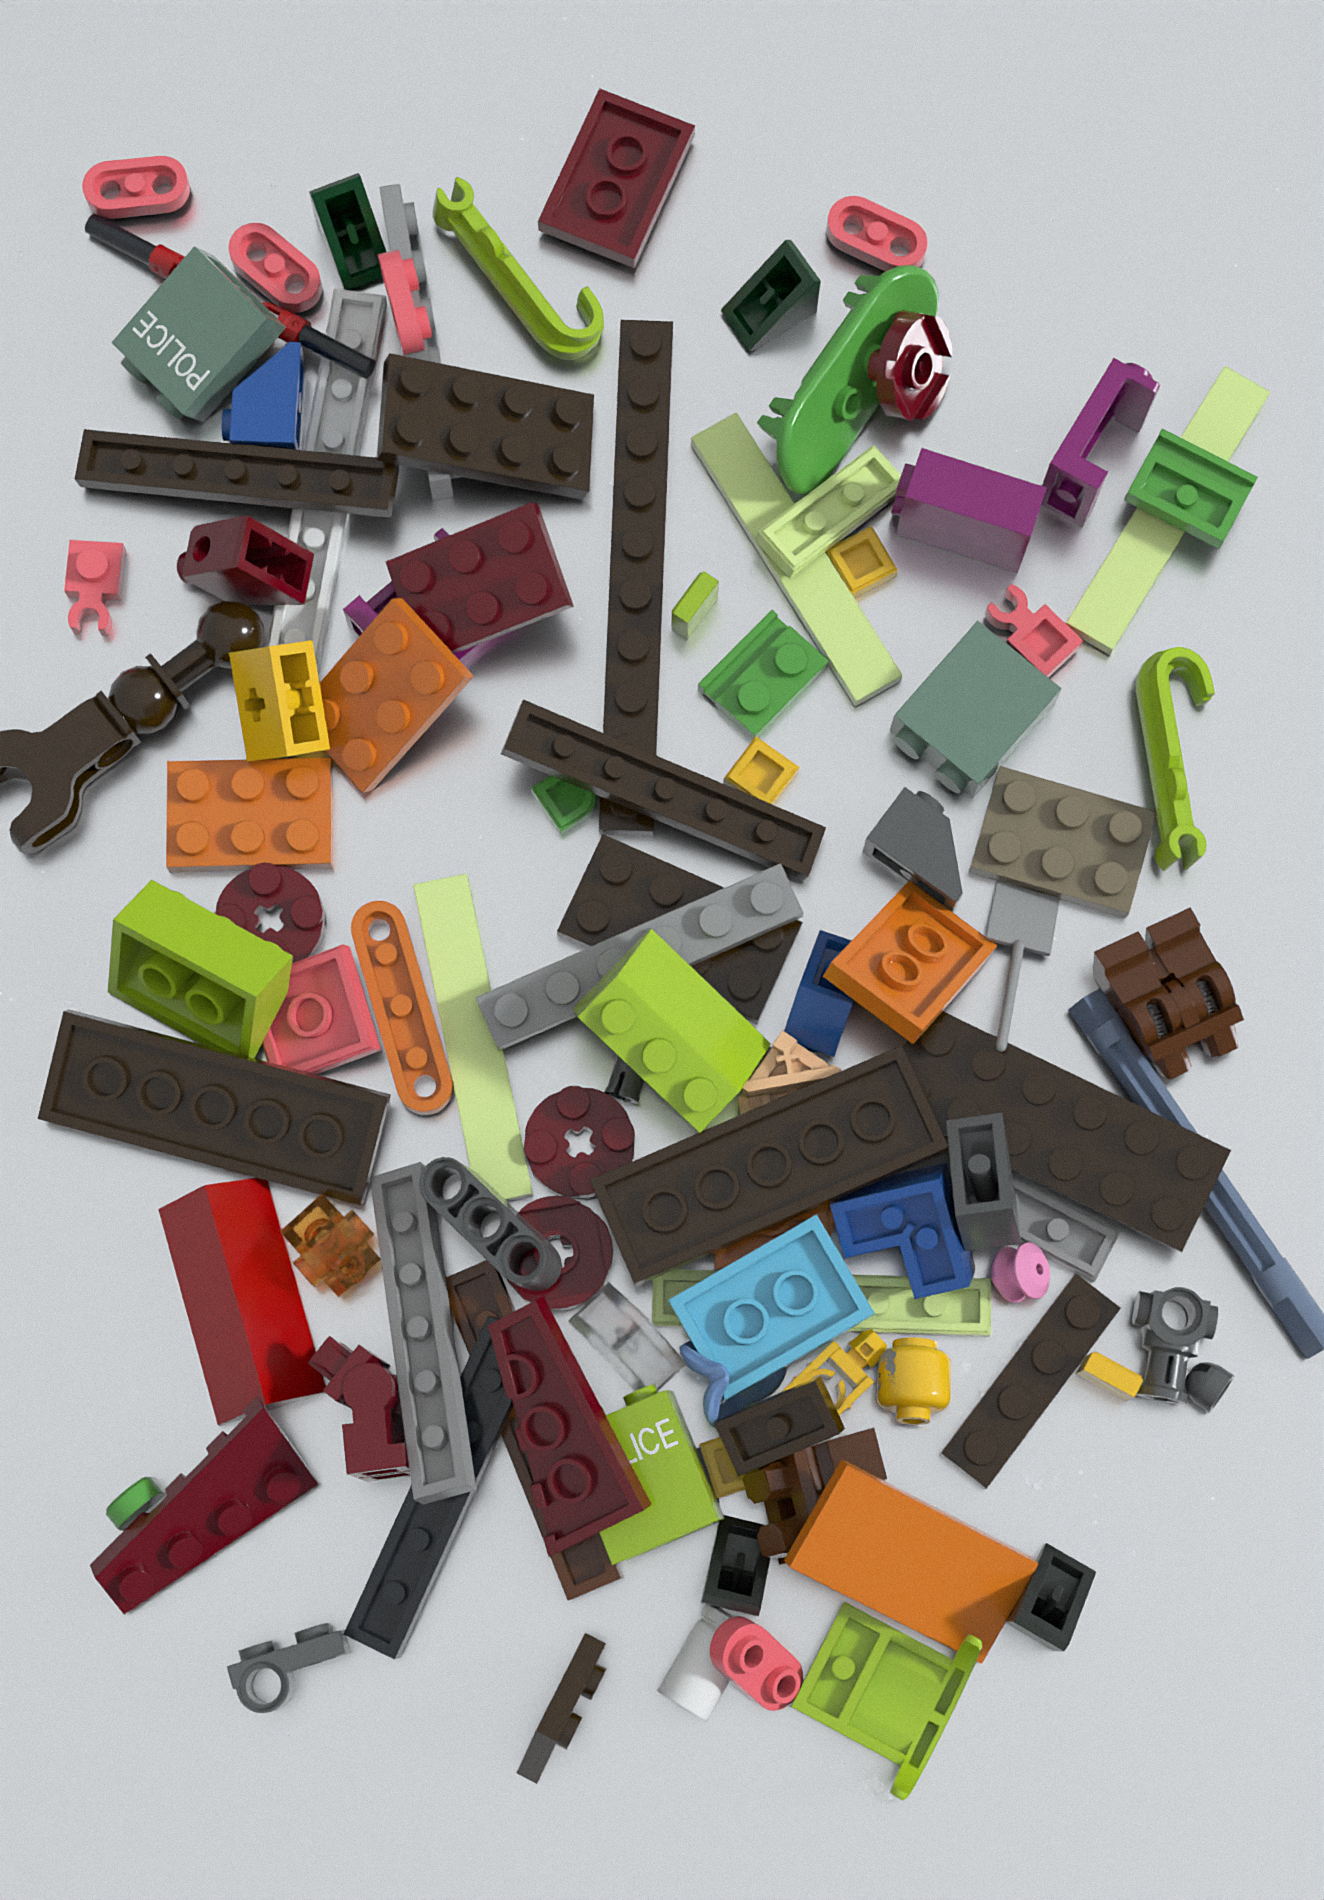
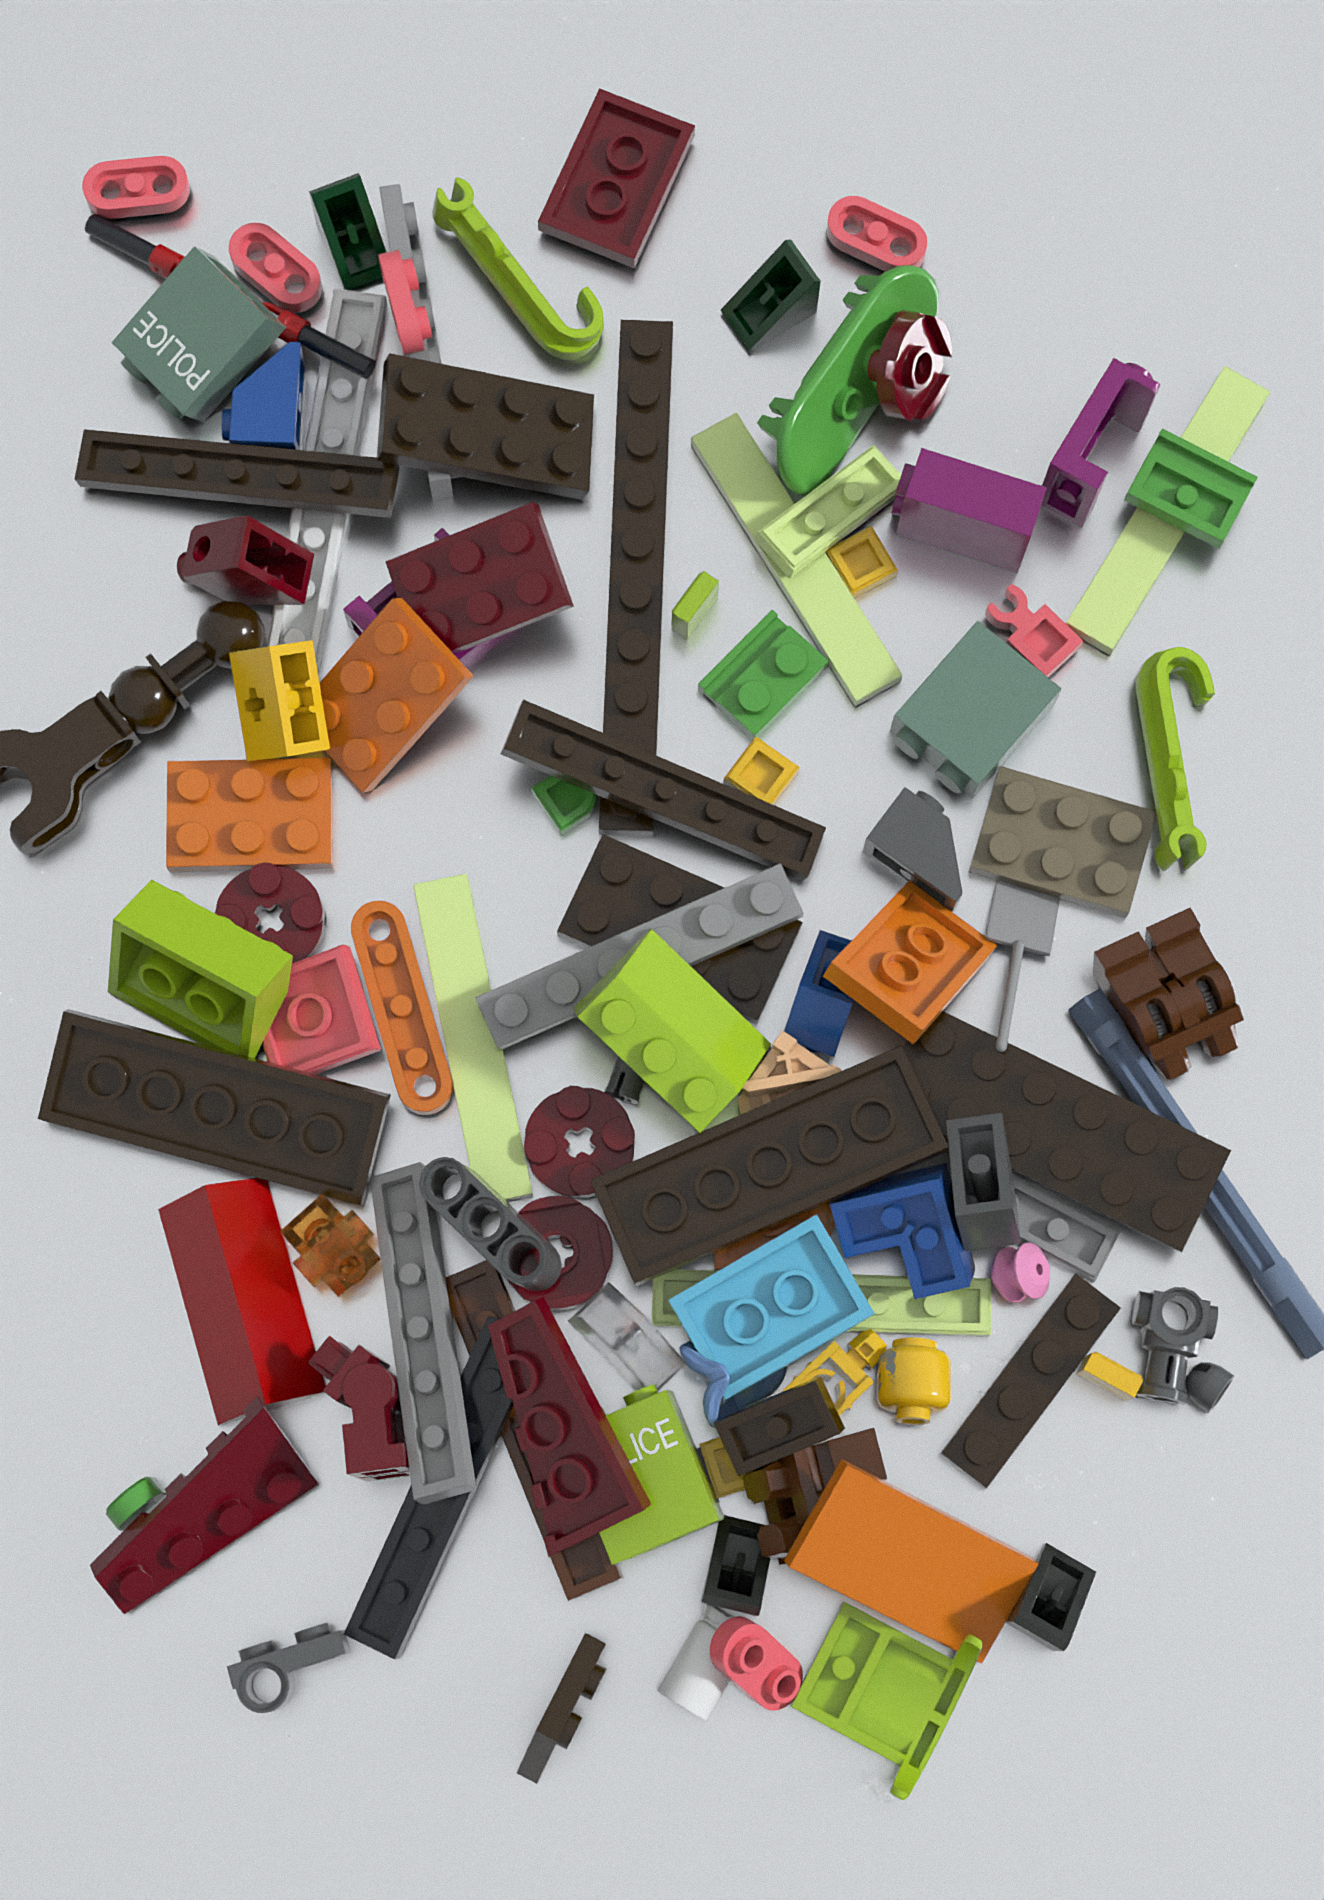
(94, 576): coral plate -> none

